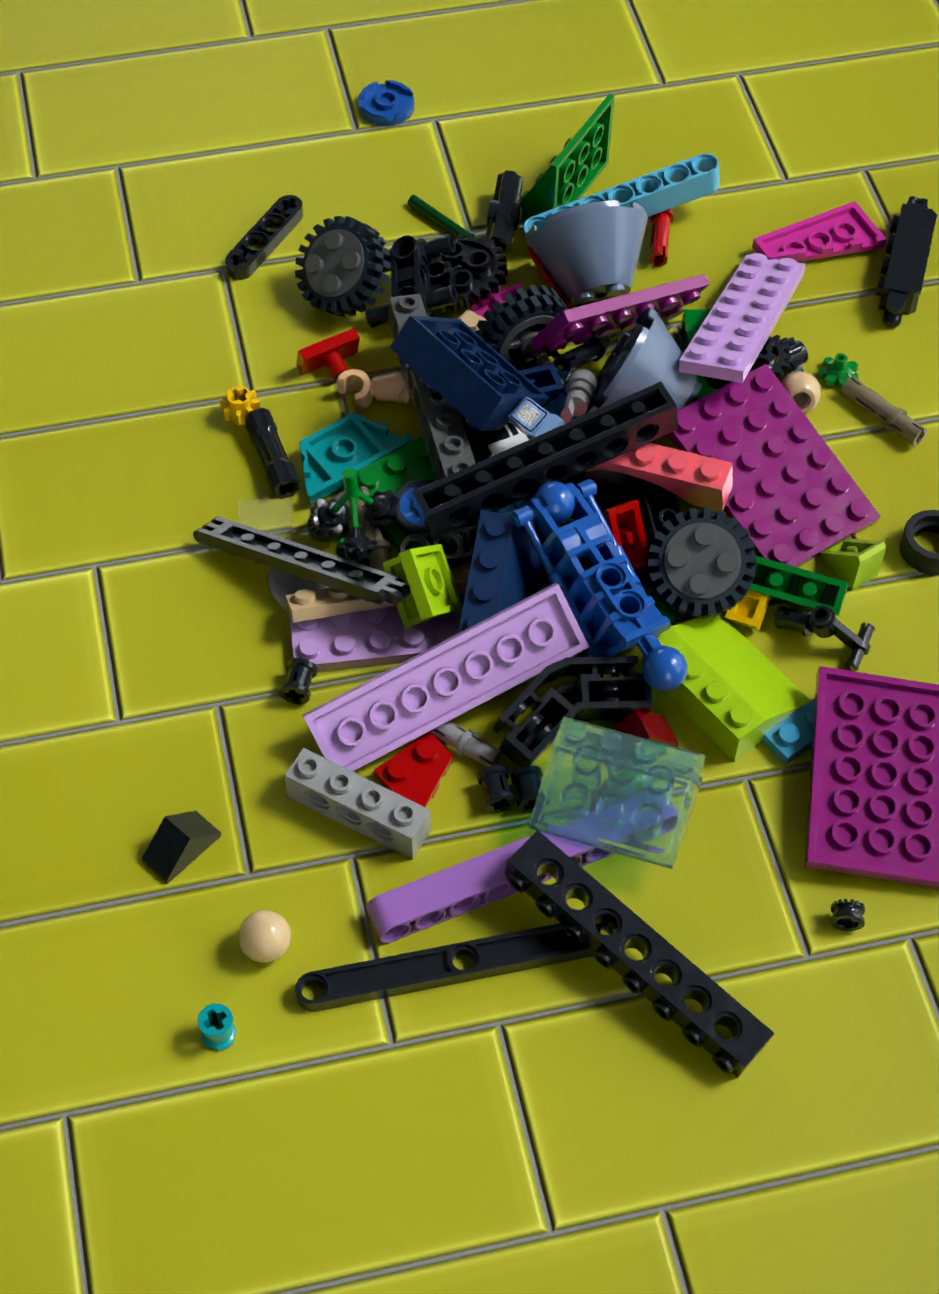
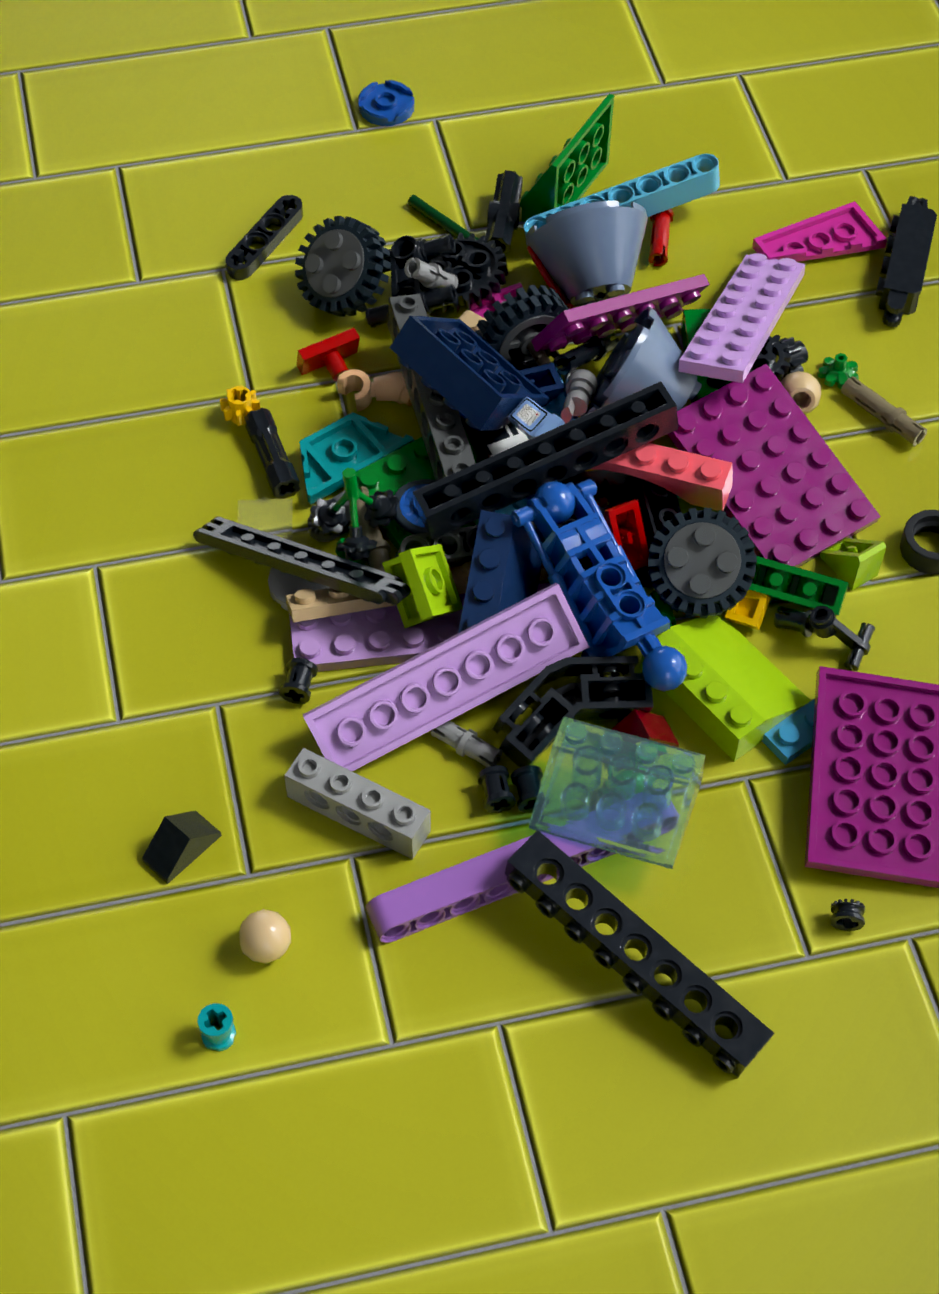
(416, 769): red wing -> none
(429, 274): none -> light grey pin
(435, 966): black beam -> none

